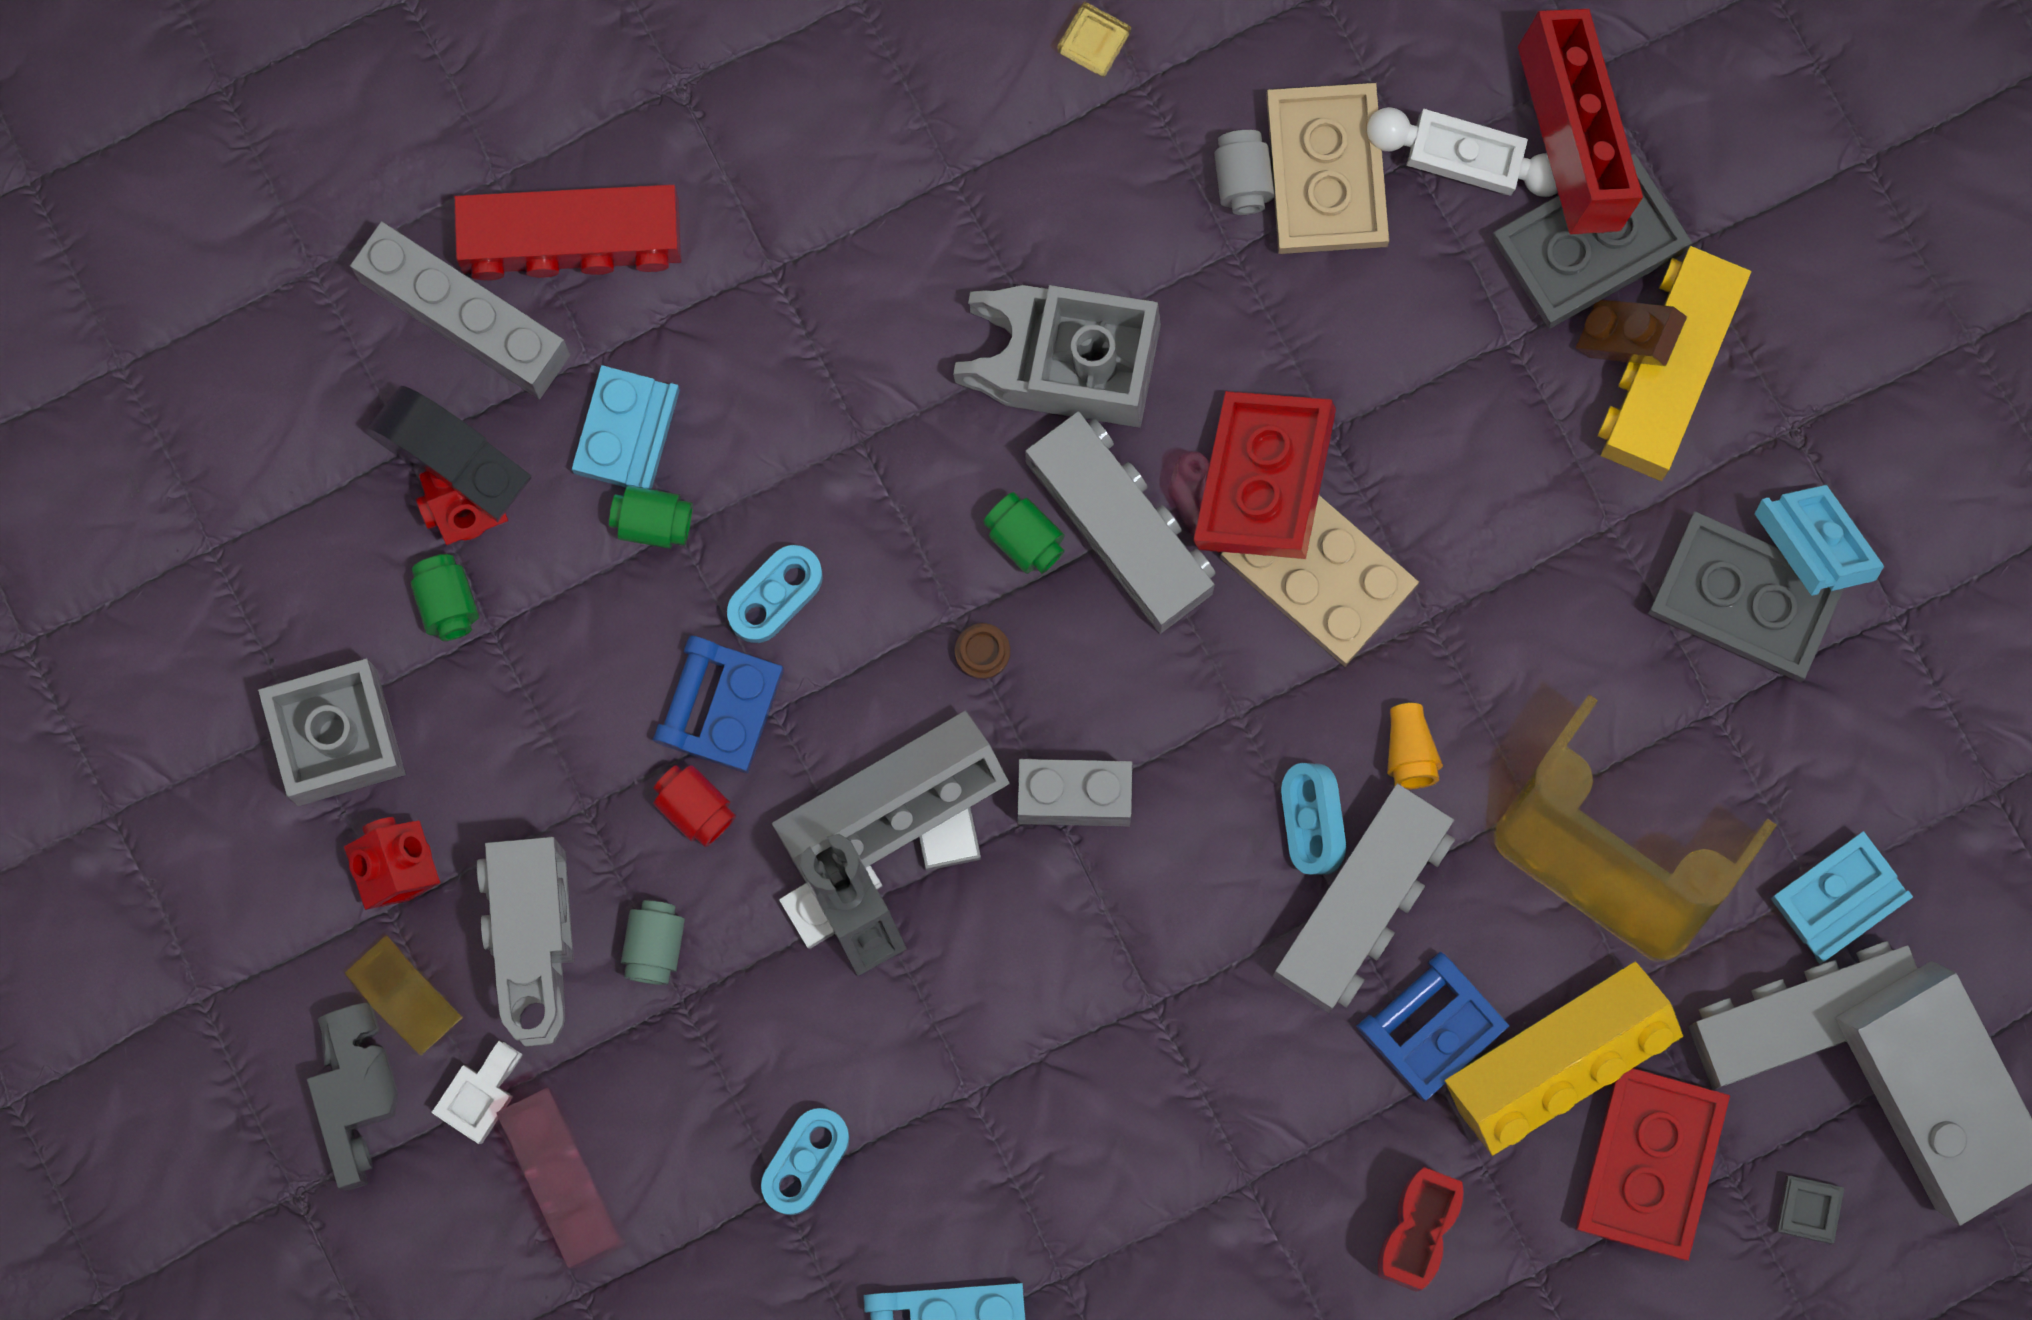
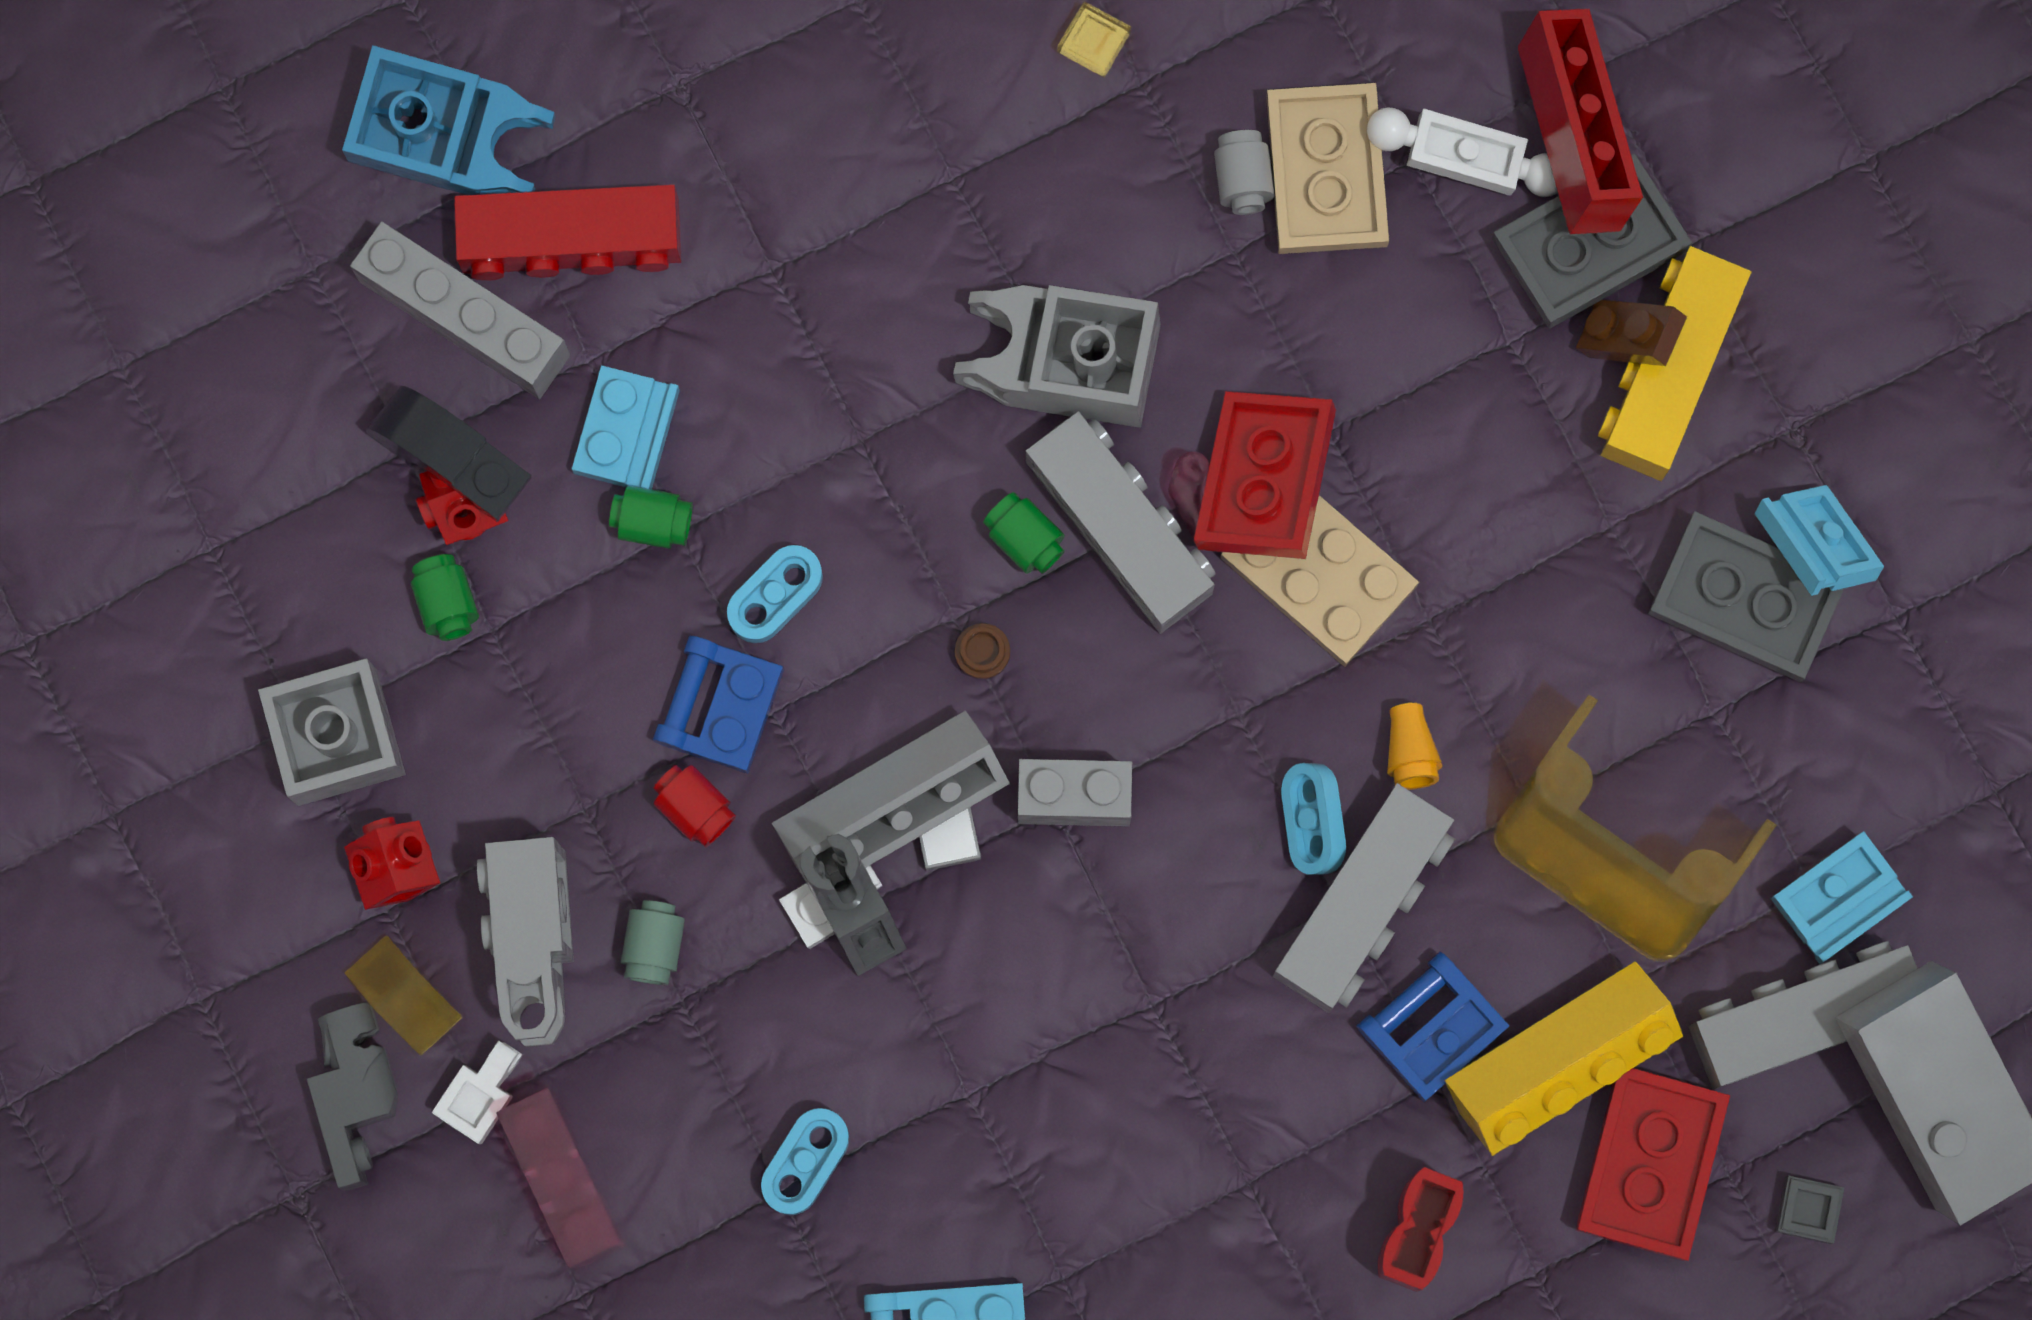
(459, 131): none -> dark azure brick

